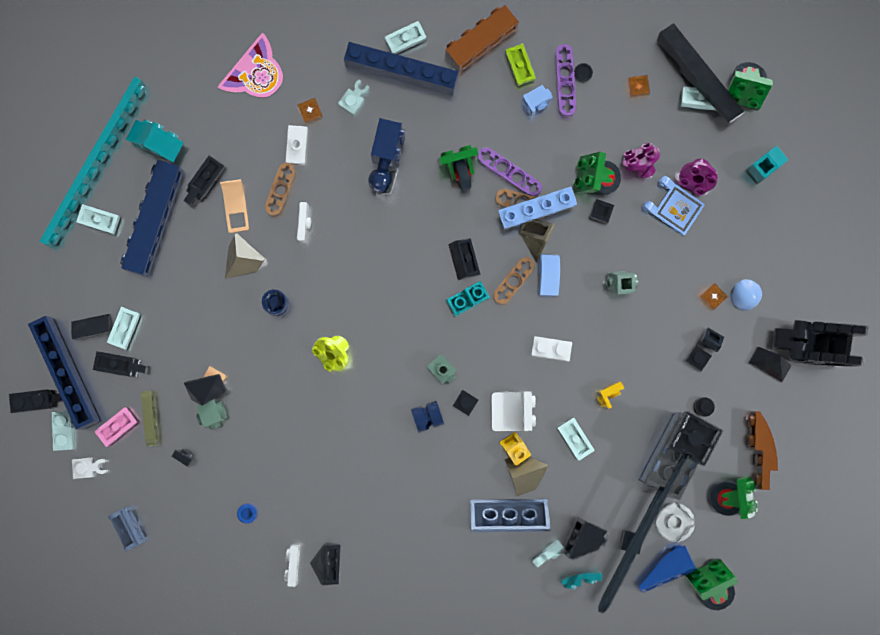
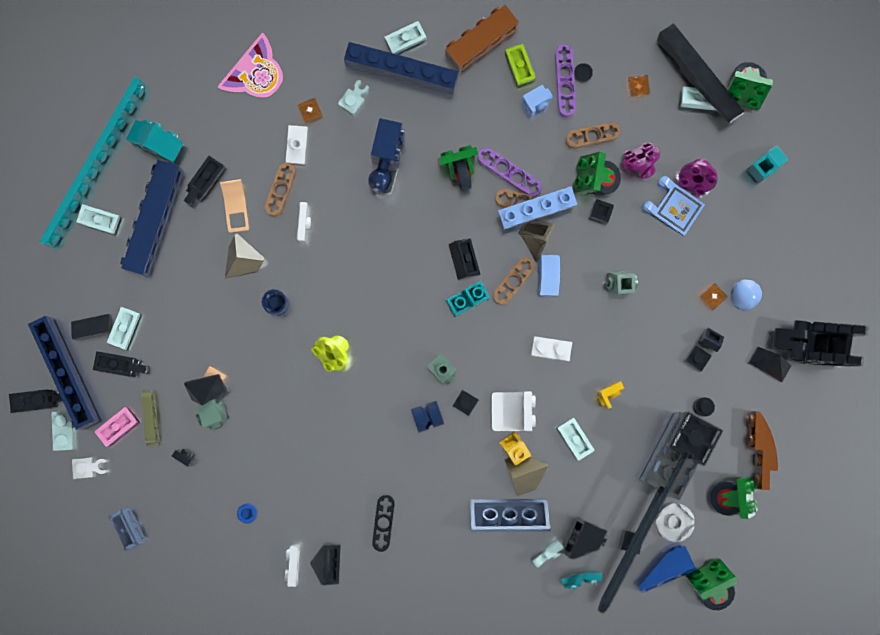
(377, 536): none -> black beam
(607, 137): none -> medium nougat beam

